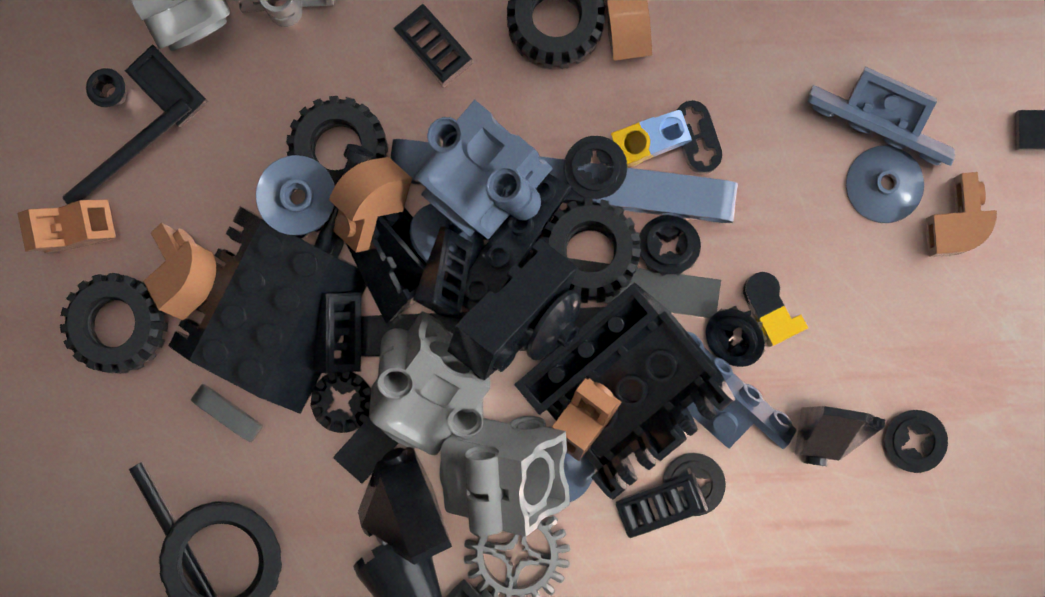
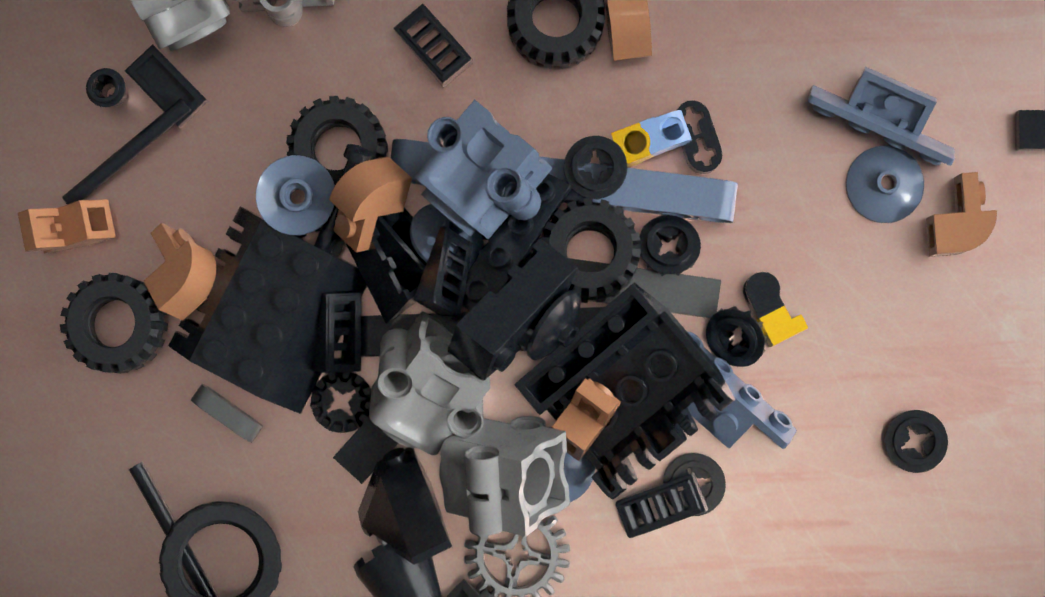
(833, 433): black wedge -> none

